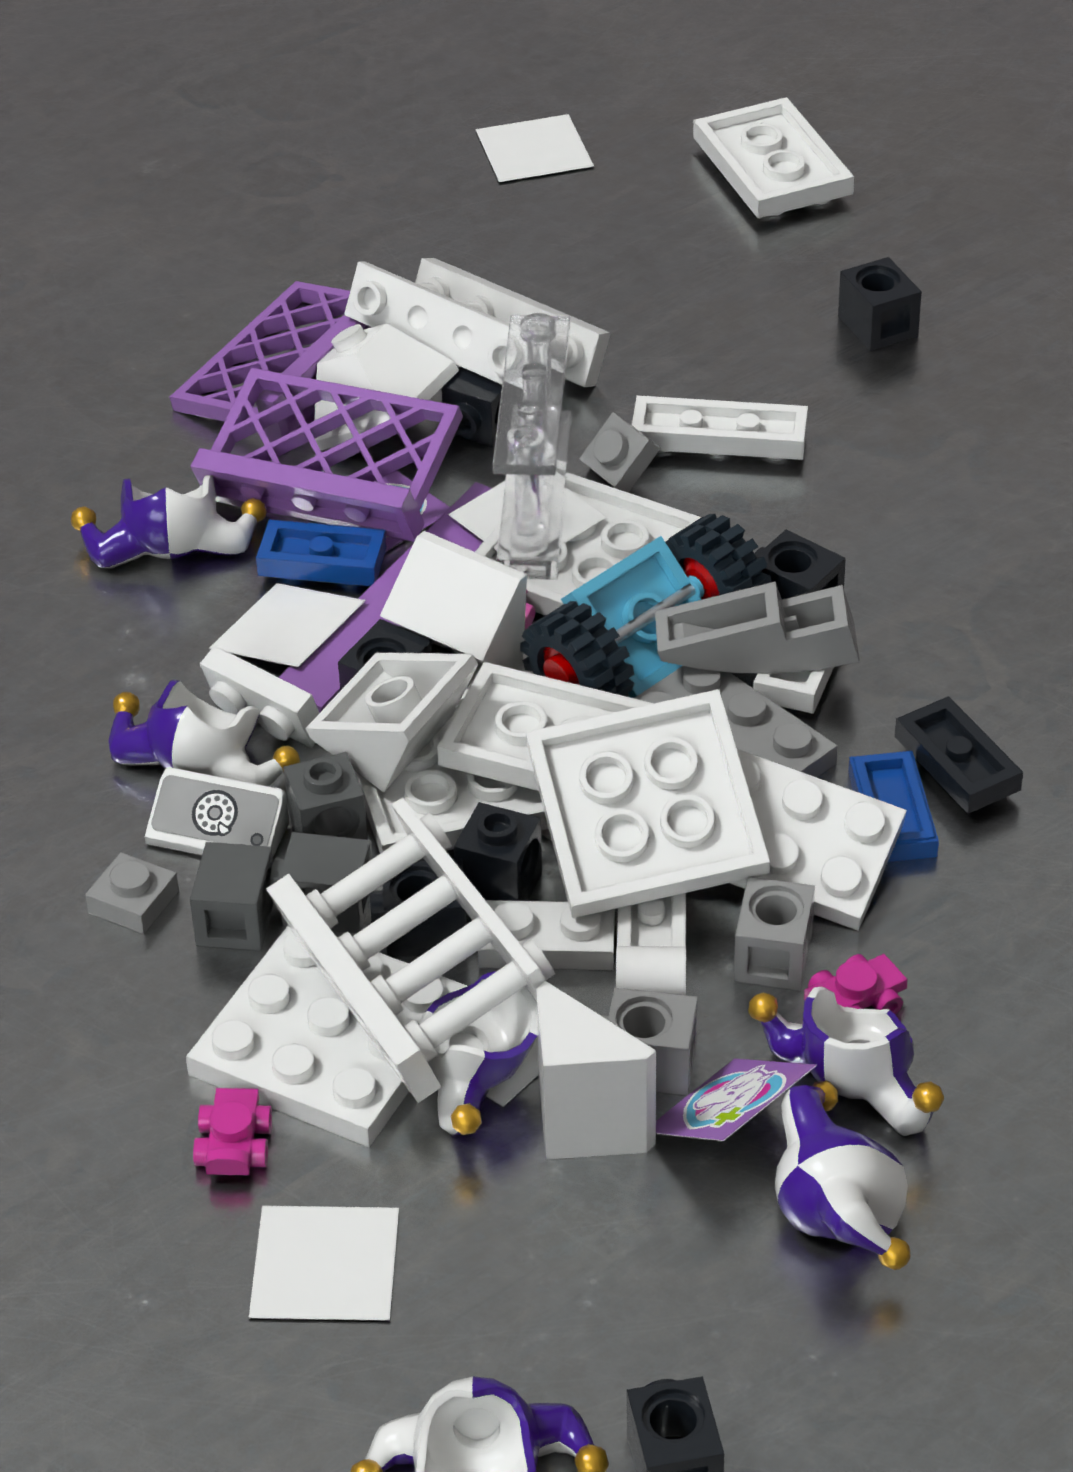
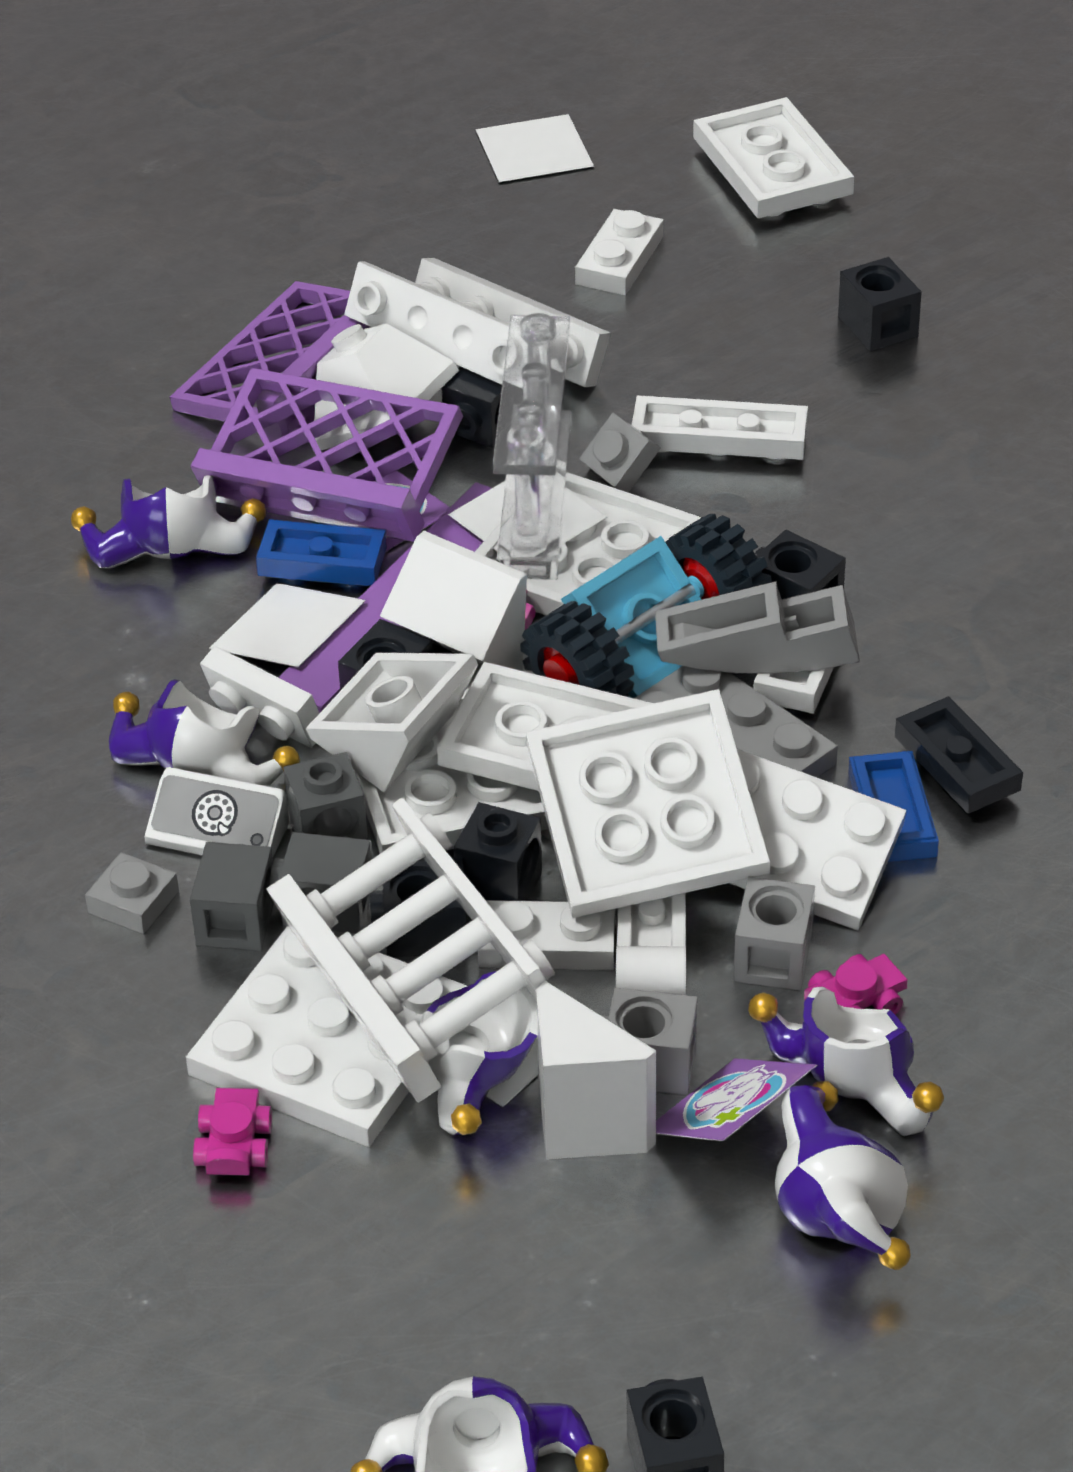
(324, 1263): white sticker -> none
(619, 251): none -> white plate

